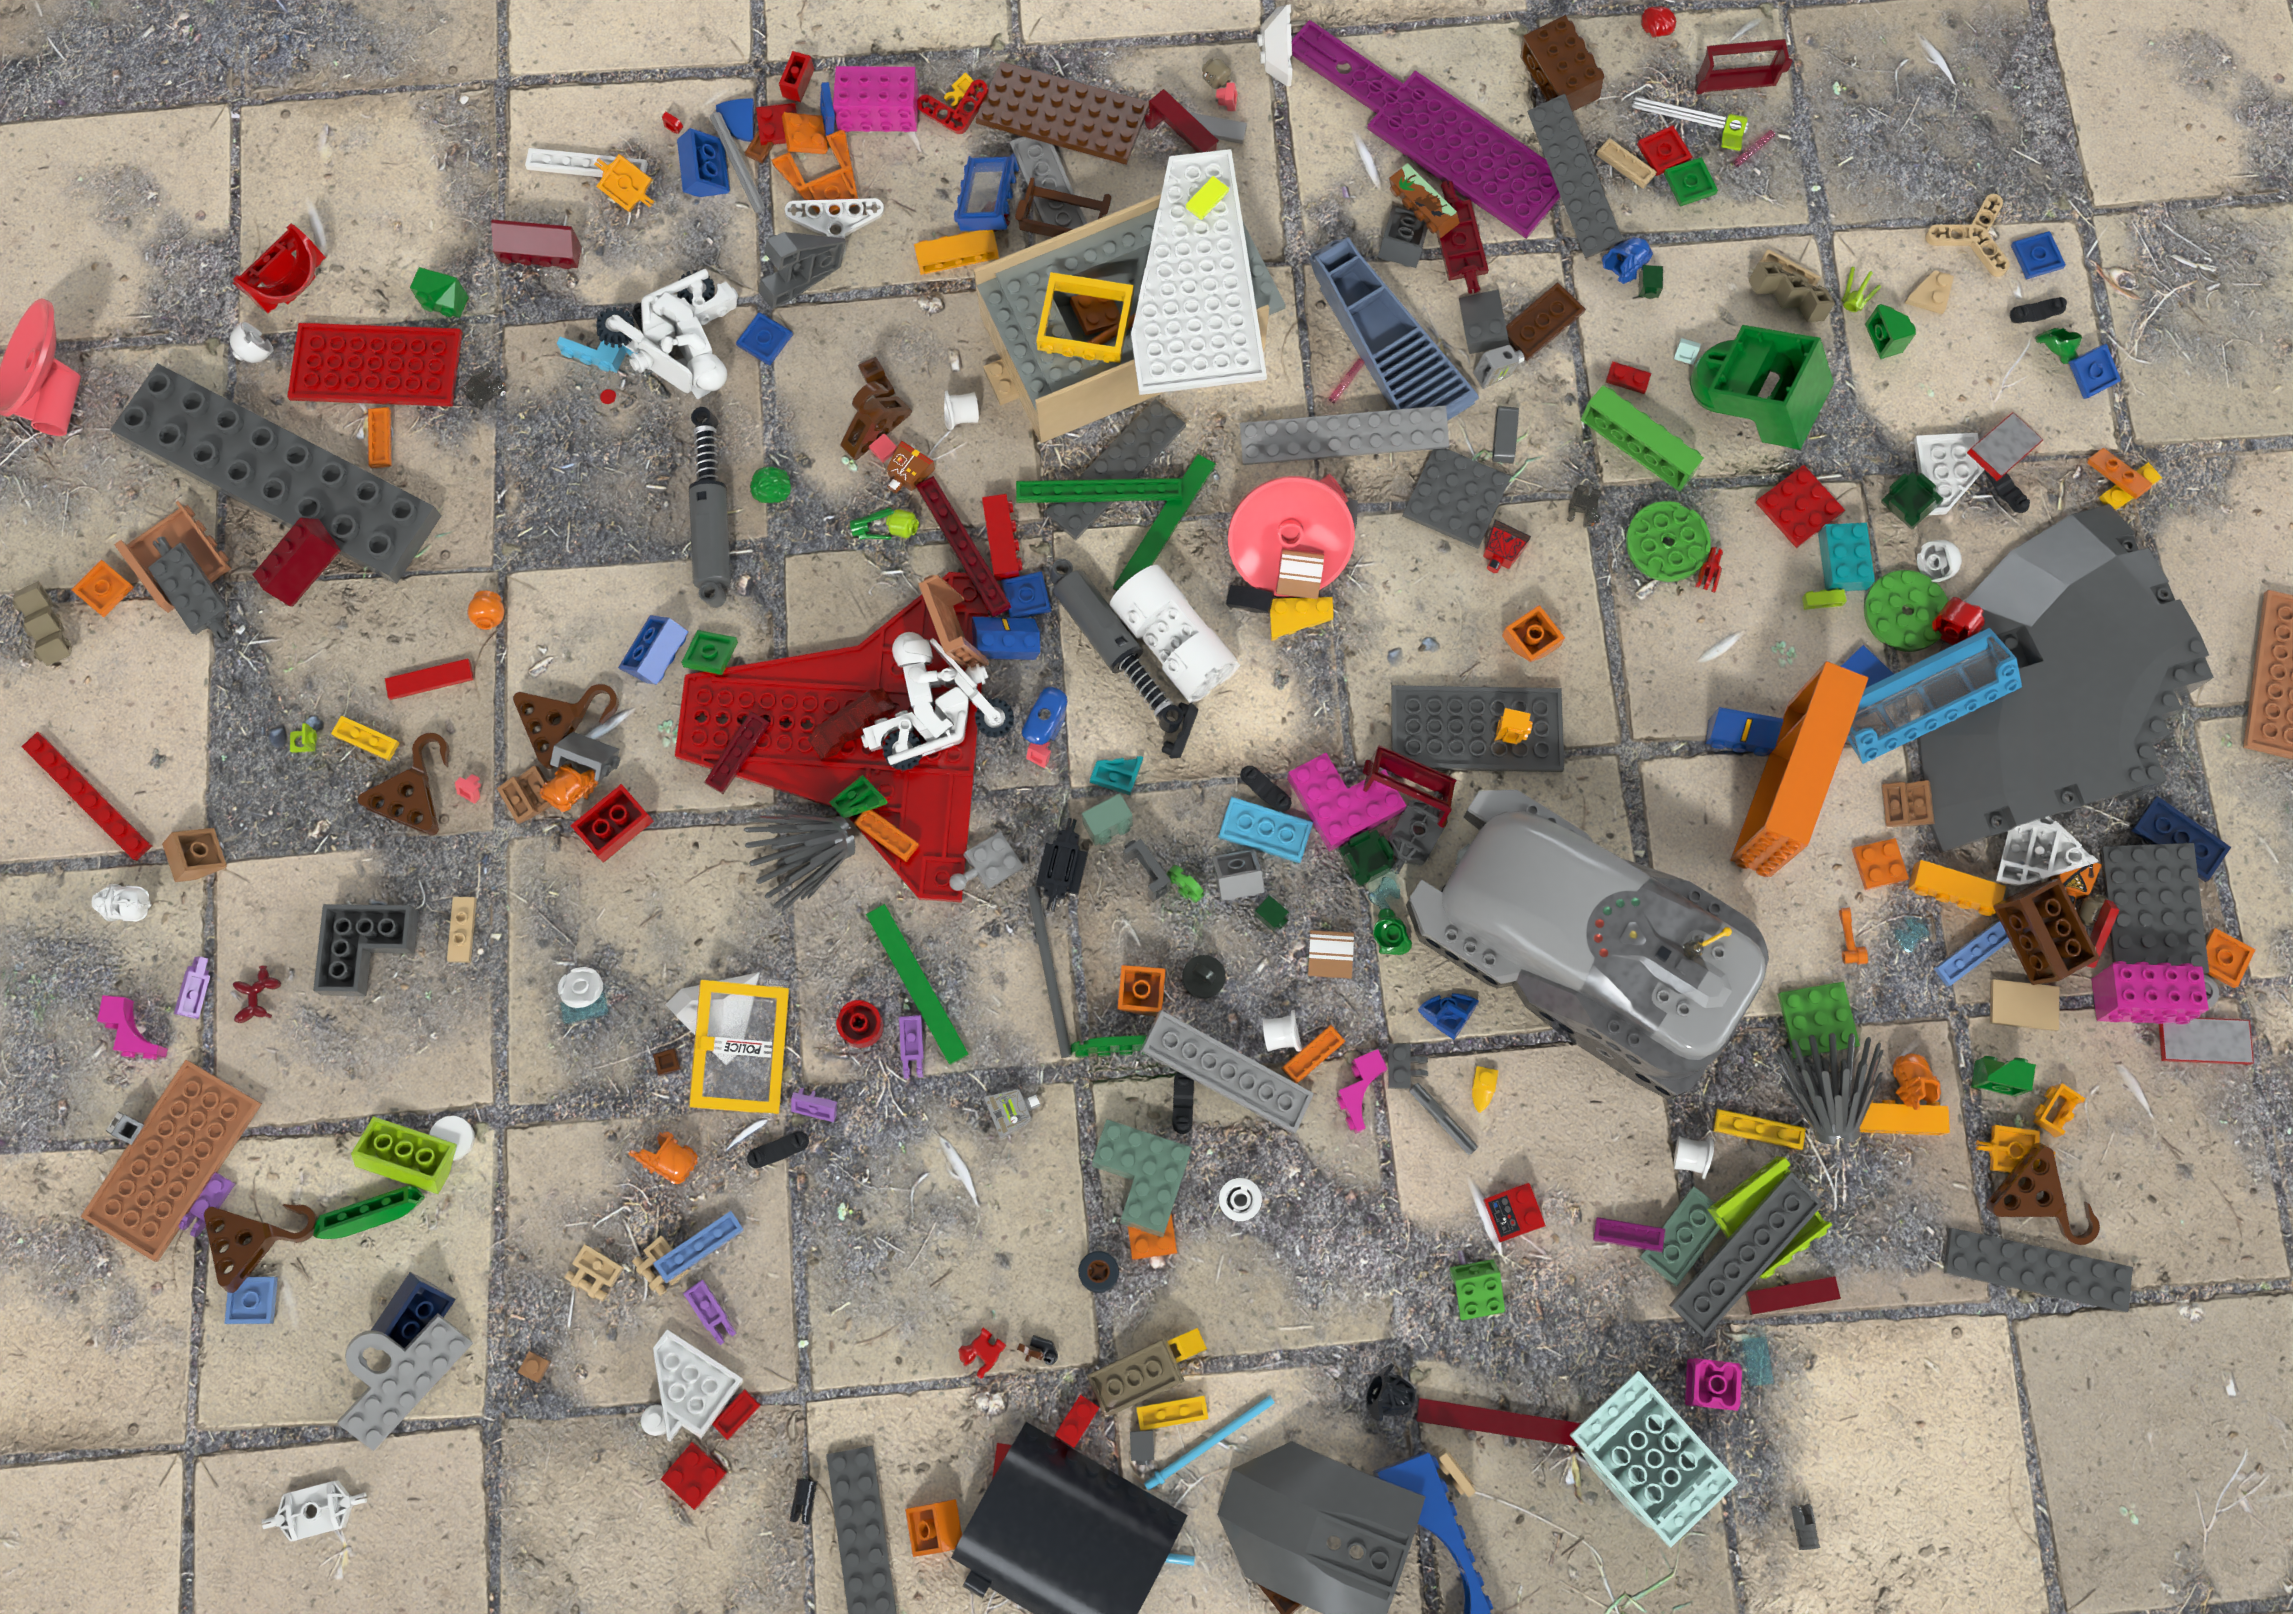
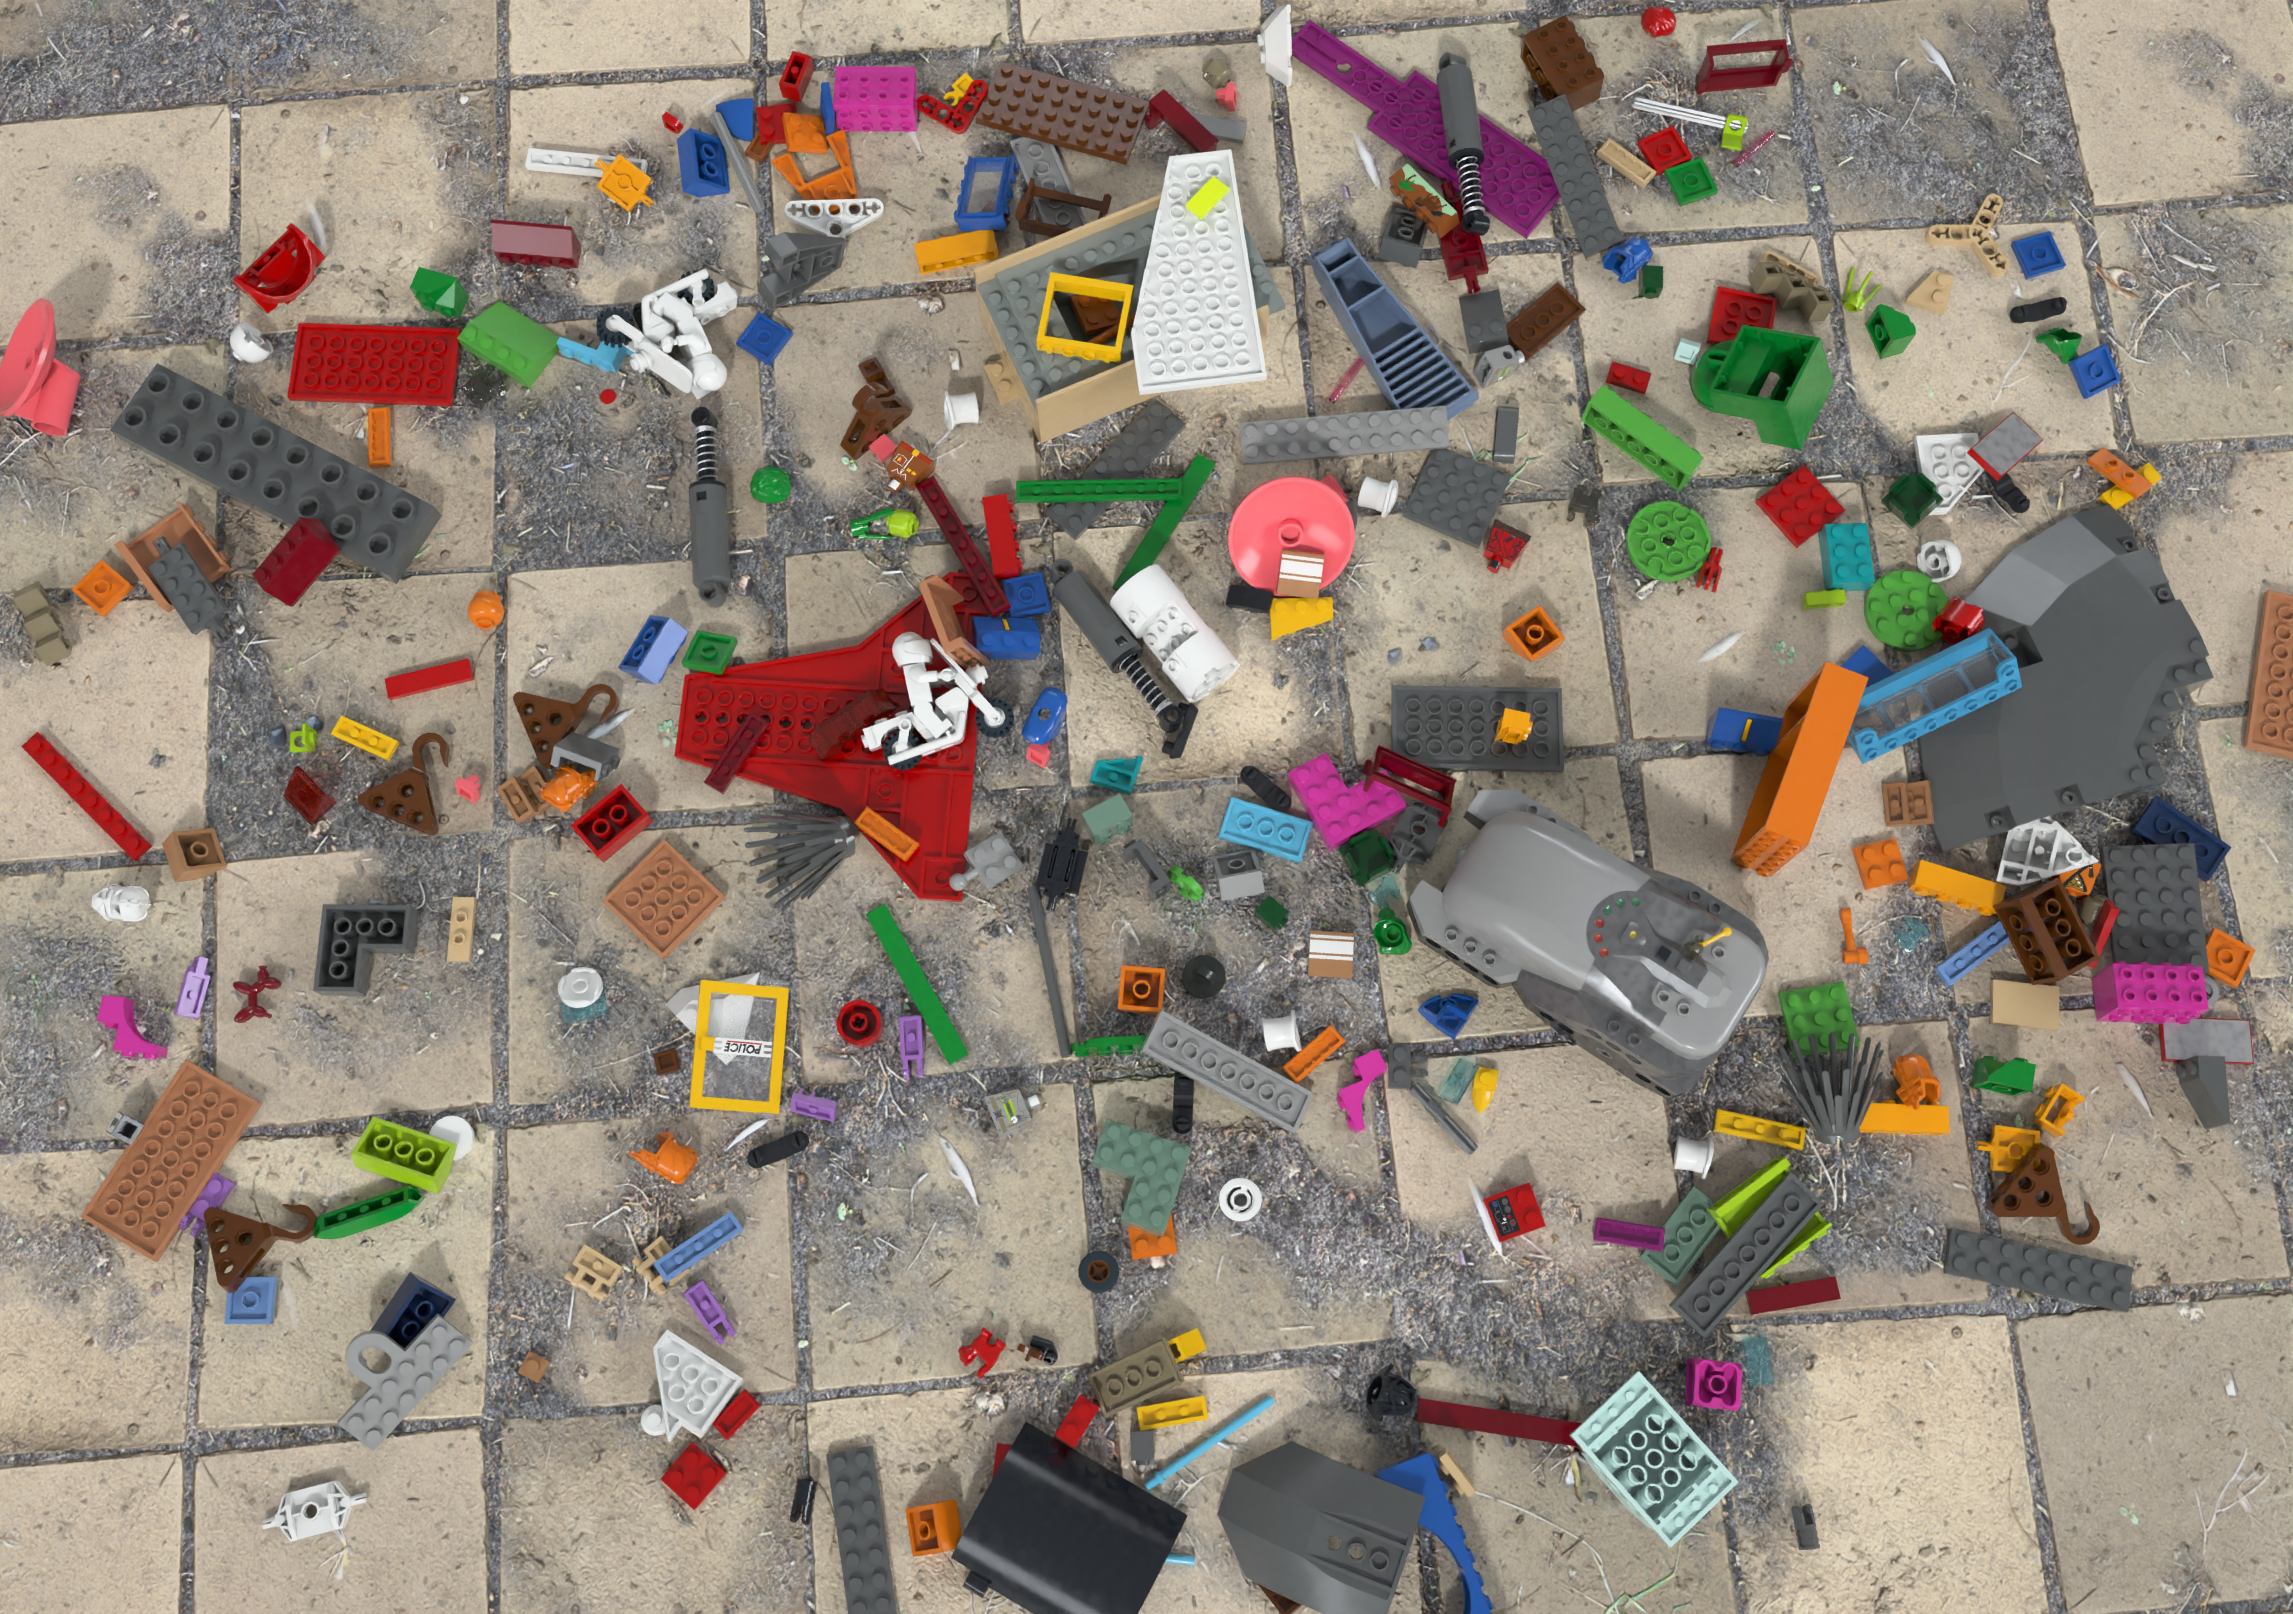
(307, 796): none -> clear red slope
(510, 343): none -> bright green slope
(663, 899): none -> nougat plate
(857, 798): green wing -> none
(1378, 495): none -> white piece
(1458, 1081): none -> clear light blue plate
(1463, 136): none -> dark grey piece
(1478, 1289): bright green bracket -> none
(1738, 308): none -> red plate
(2206, 1088): none -> dark grey slope

